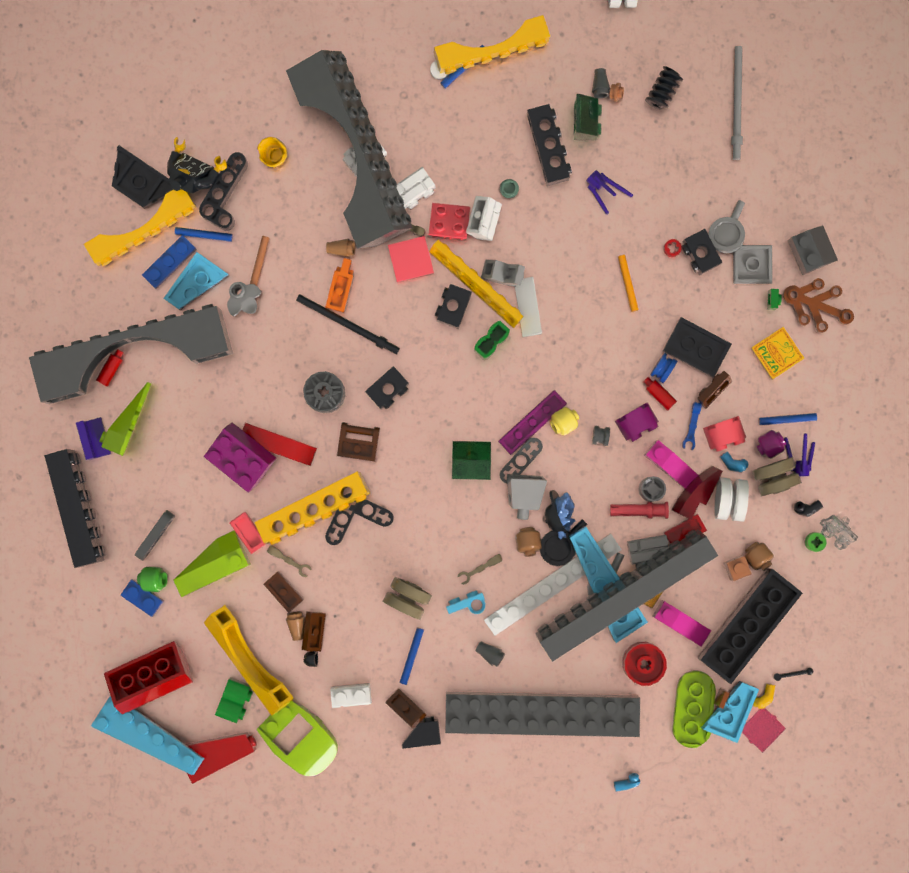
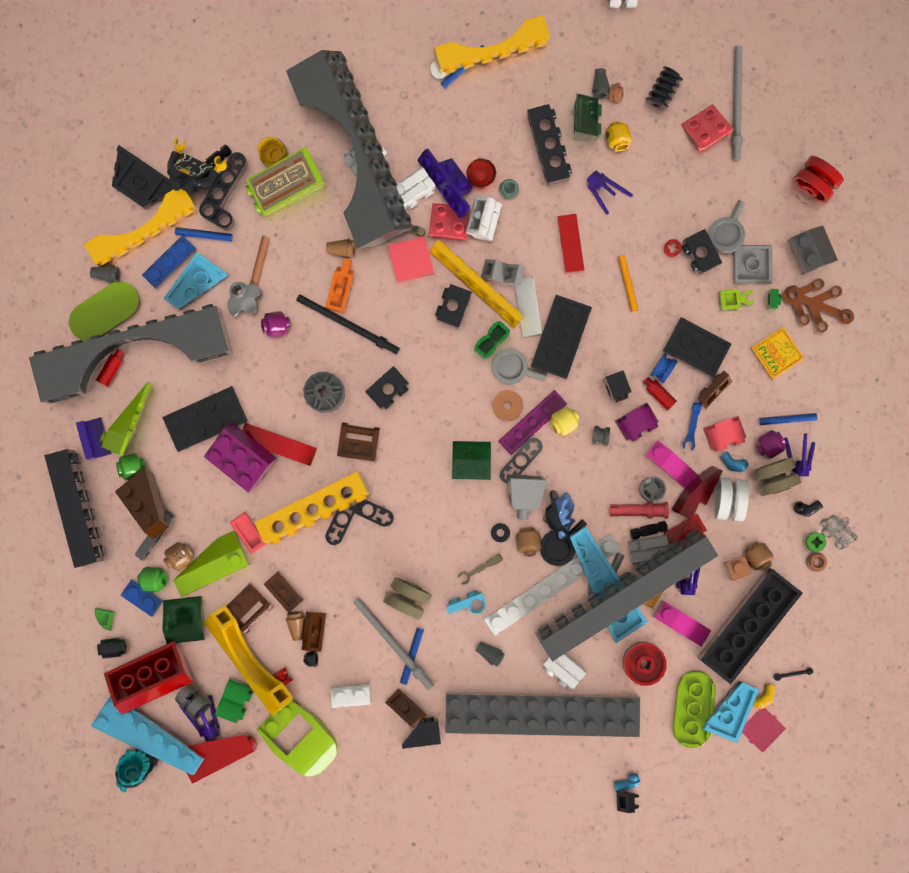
(104, 310): none -> lime tile
(104, 617): none -> bright green tile
(106, 273): none -> dark grey cone
(112, 648): none -> black brick
(129, 466): none -> bright green head
(134, 769): none -> teal hair
(143, 502): none -> reddish brown wedge
(177, 556): none -> medium nougat head
(183, 620): none -> clear green slope
(191, 699): none -> flat silver wheel
(204, 418): none -> black plate
(209, 729): none -> dark purple plant
(224, 151): none -> black axle
(244, 603): none -> reddish brown plate
(275, 324): none -> magenta head
(277, 553): dark tan piece -> none
(282, 676): none -> red wheel
(285, 182): none -> slope
(417, 671): none -> light grey bar
(448, 180): none -> dark purple bracket
(481, 172): none -> clear red hair
(494, 532): none -> black plate
(511, 367): none -> light grey piece
(516, 405): none -> nougat piece
(561, 337): none -> black plate
(566, 670): none -> white brick
(570, 243): none -> red tile
(617, 386): none -> black brick
(618, 136): none -> yellow head
(626, 802): none -> black tile
(649, 530): none -> black axle
(689, 585): none -> dark purple plant
(707, 127): none -> coral hinge
(721, 698): dark orange piece -> none
(732, 299): none -> lime plate
(818, 179): none -> red wheel
(823, 562): none -> nougat plate

